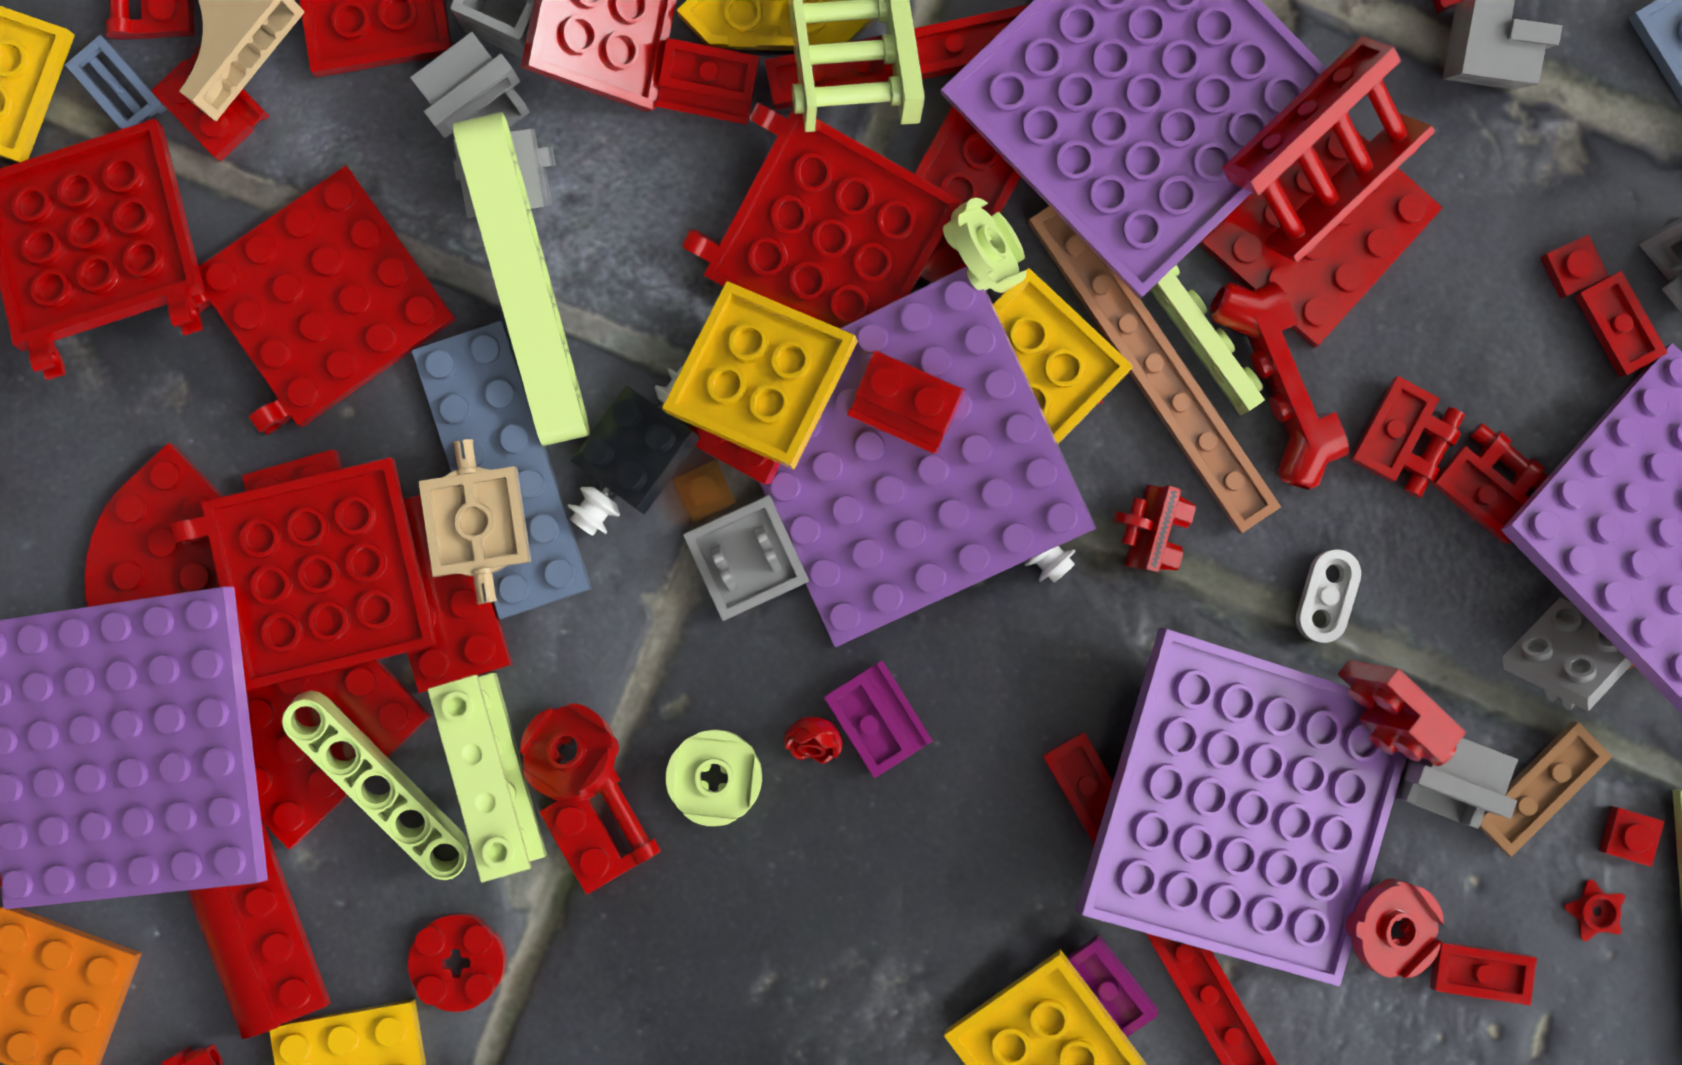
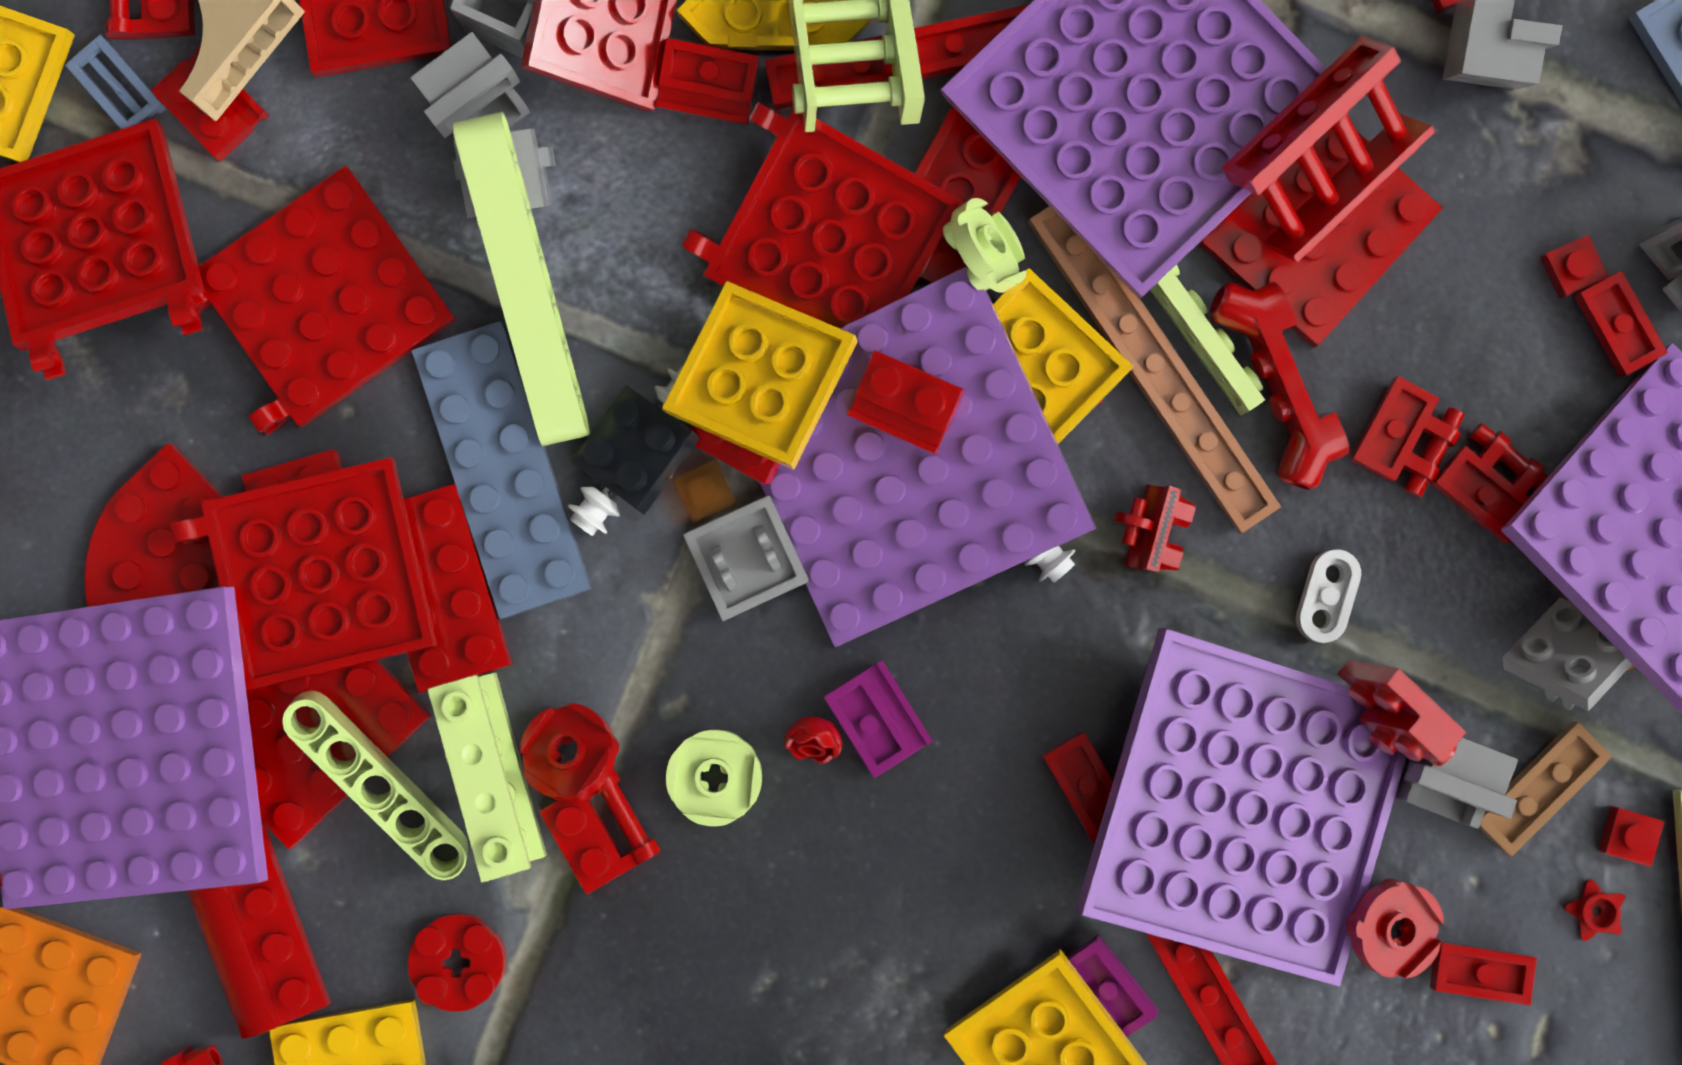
(474, 521): tan plate -> none

